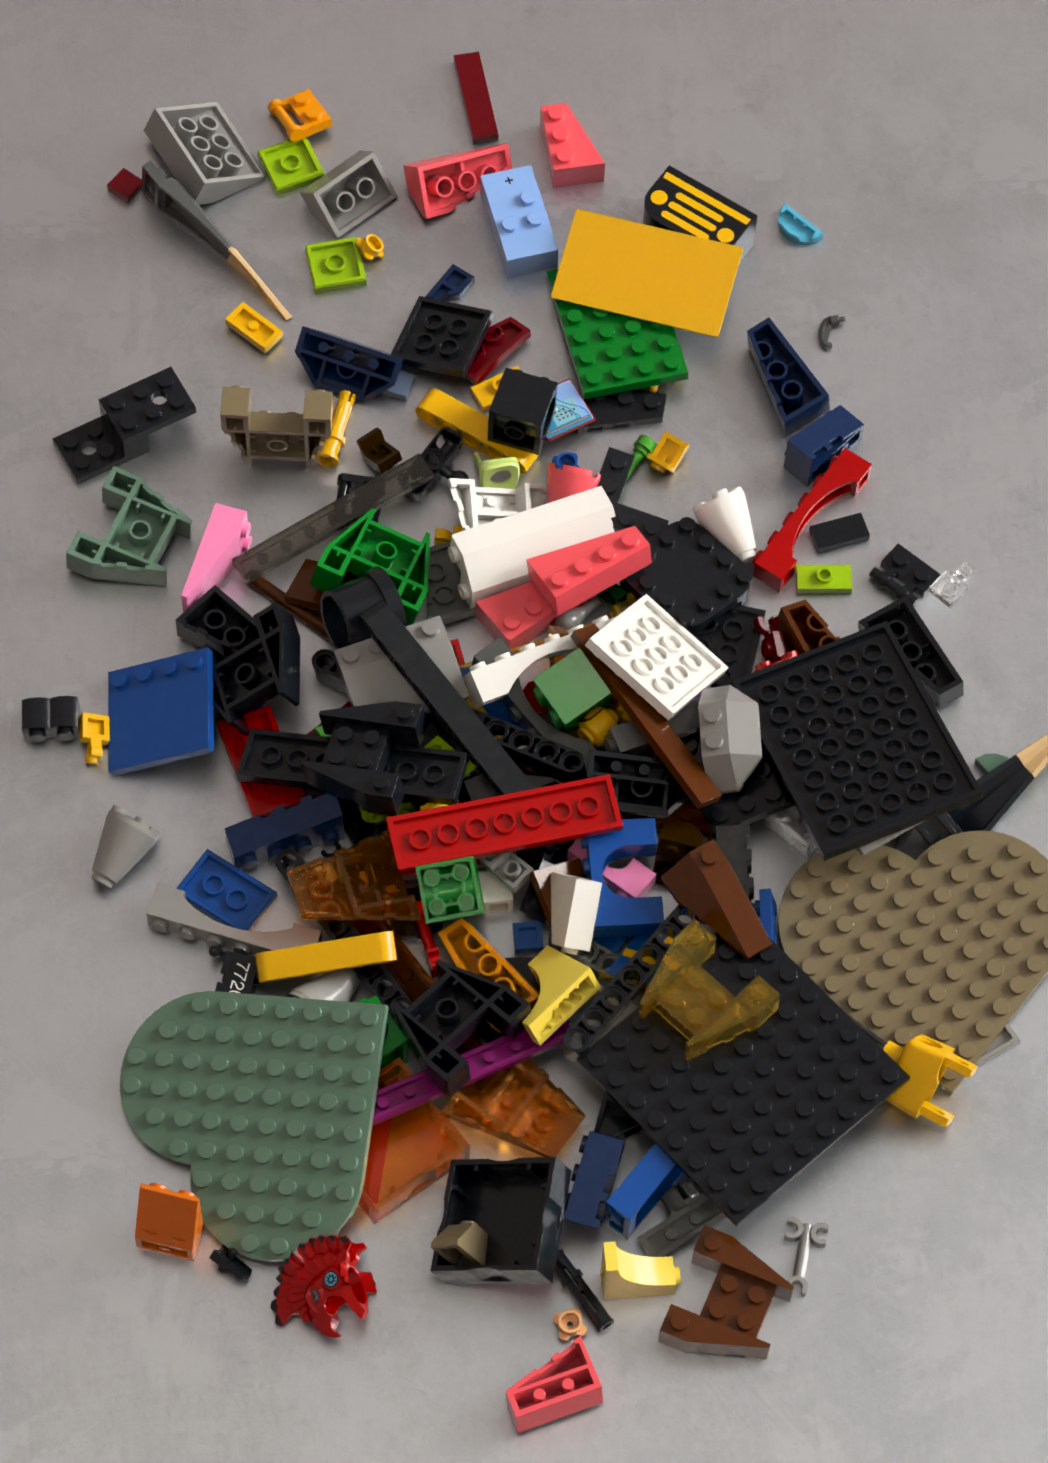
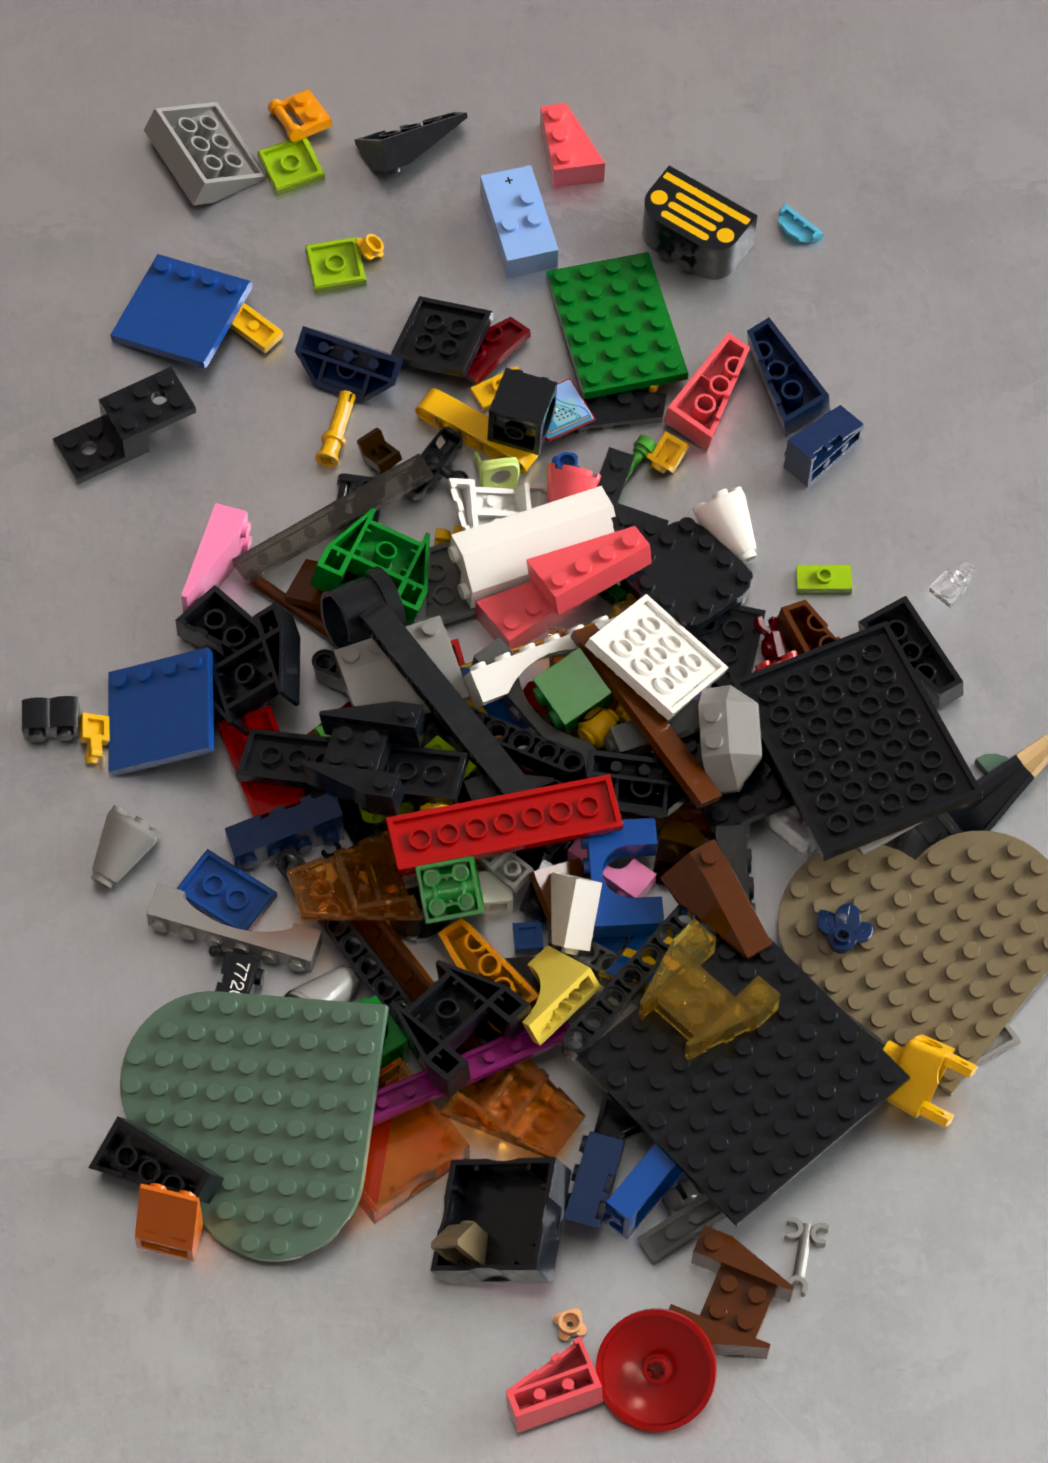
(125, 185): dark red tile -> none
(134, 539): sand green wedge -> none
(146, 1159): none -> black wedge
(177, 203): dark grey plate -> none
(181, 311): none -> blue plate
(227, 1260): black piece -> none
(277, 434): dark tan wedge -> none
(320, 1280): red piece -> none
(326, 956): yellow beam -> none
(349, 193): light grey slope -> none
(397, 149): none -> black wedge
(402, 388): sand blue tile -> none
(431, 950): red bar -> none
(448, 180): coral wedge -> none
(451, 285): dark blue tile -> none
(476, 97): dark red tile -> none
(577, 615): light grey piece -> none
(600, 1318): black pin -> none
(636, 1276): light yellow arch -> none
(647, 273): yellow piece -> none
(656, 1369): none -> red dish
(704, 398): none -> coral wedge
(767, 910): blue plate -> none
(825, 328): dark grey piece -> none
(839, 532): black tile -> none
(844, 476): red arch -> none
(844, 924): none -> dark blue plate
(909, 570): black plate -> none

